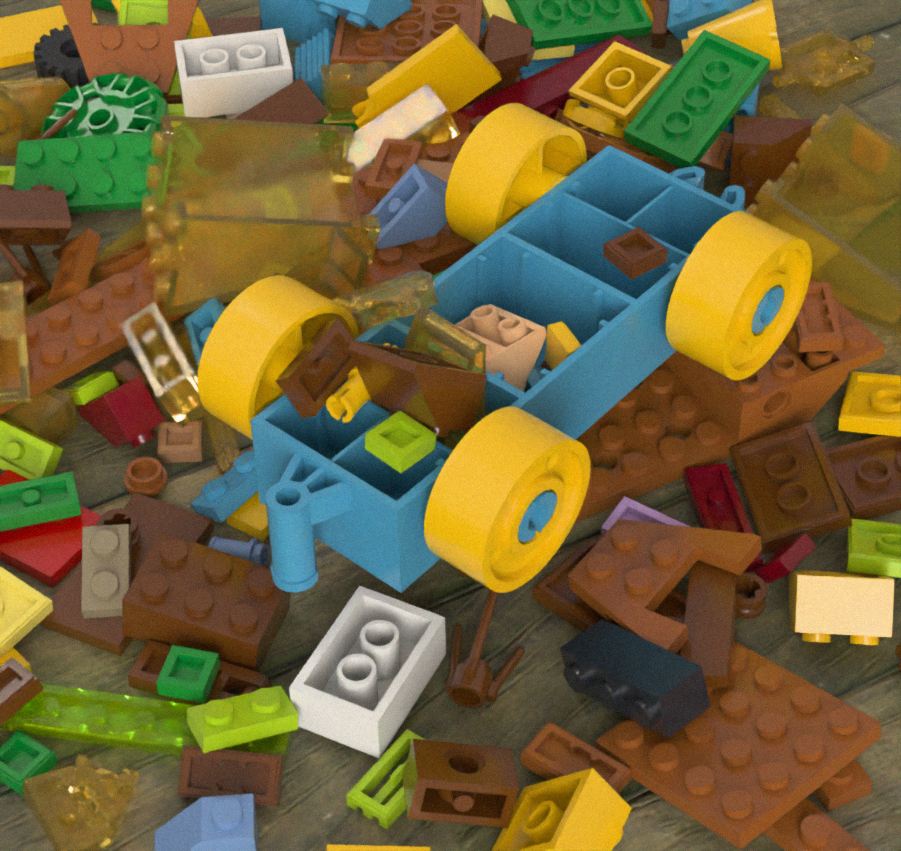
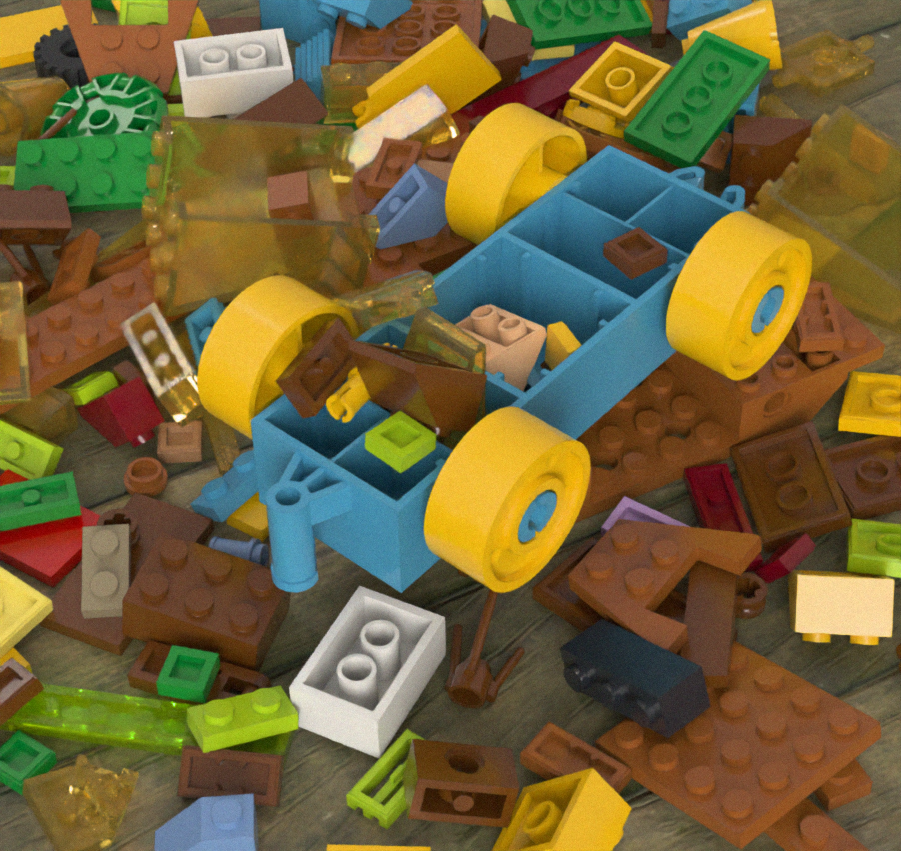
(291, 197): none -> dark orange brick

